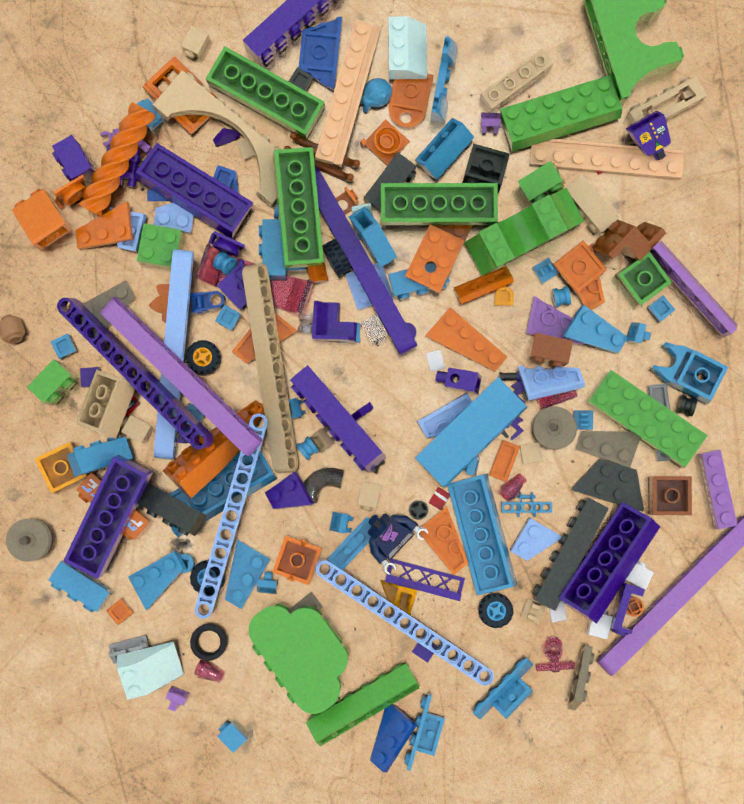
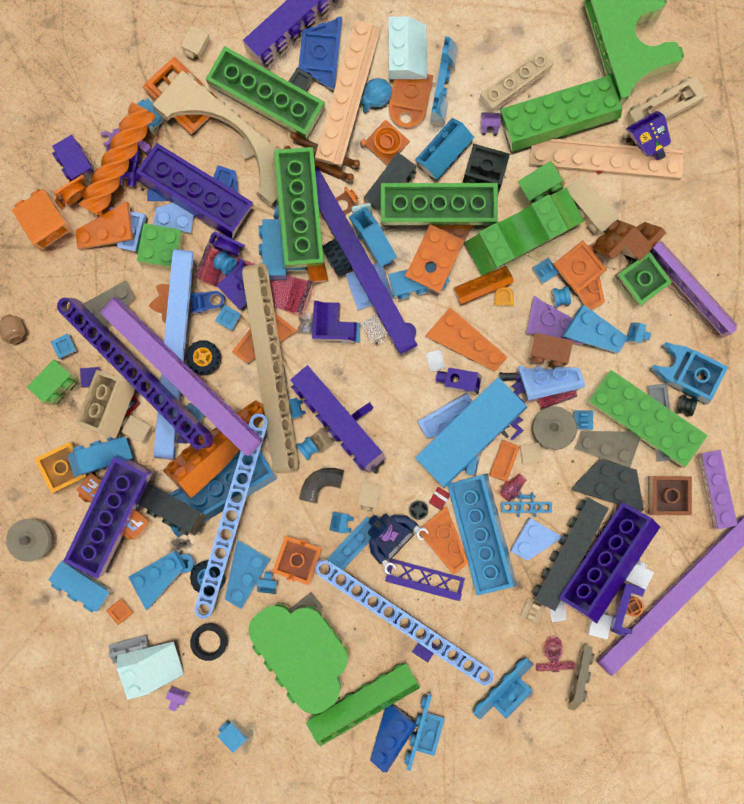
(207, 671): clear pink cone -> none
(225, 136): dark purple tile -> none
(289, 493): dark purple wing -> none
(399, 596): light orange slope -> none
(501, 614): black wheel -> none
(661, 308): dark azure plate -> none

